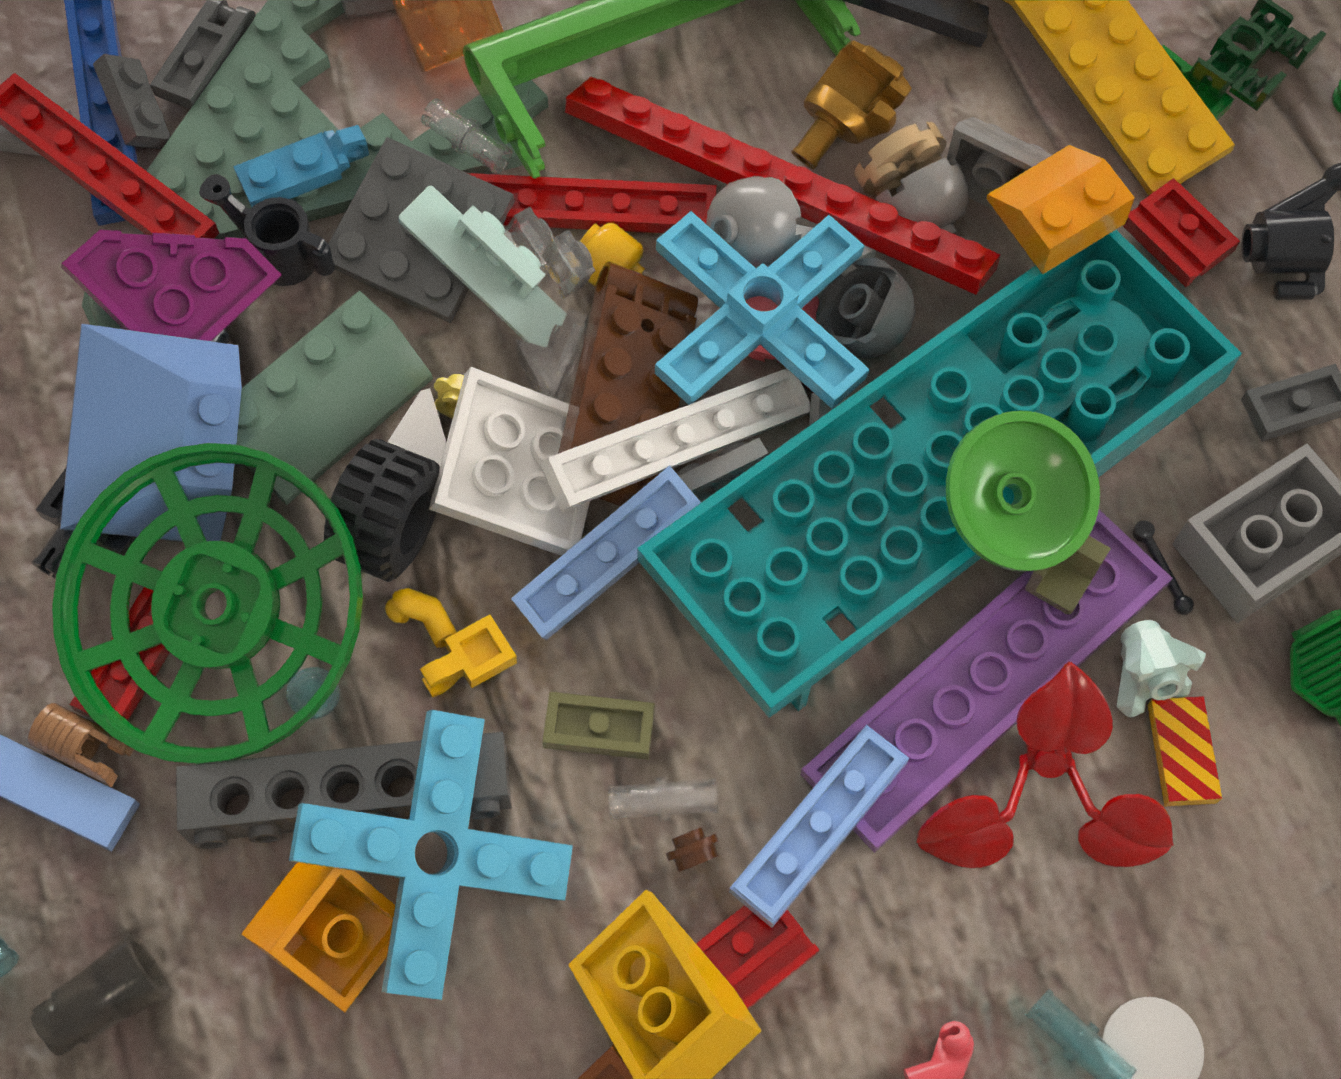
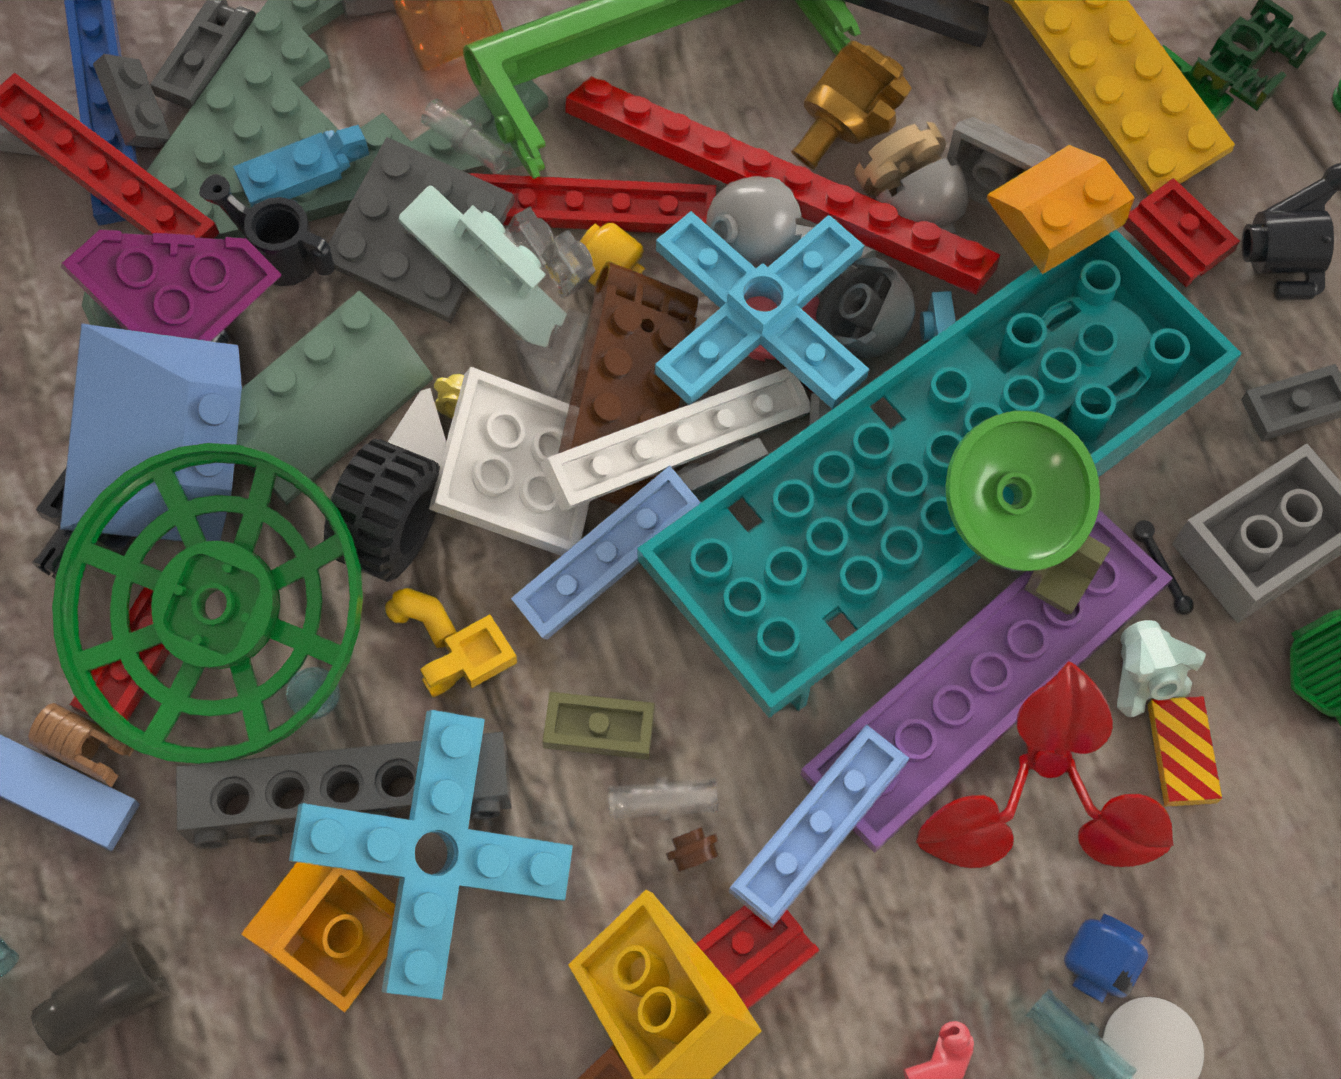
(938, 315): none -> medium azure plate
(1106, 958): none -> blue head

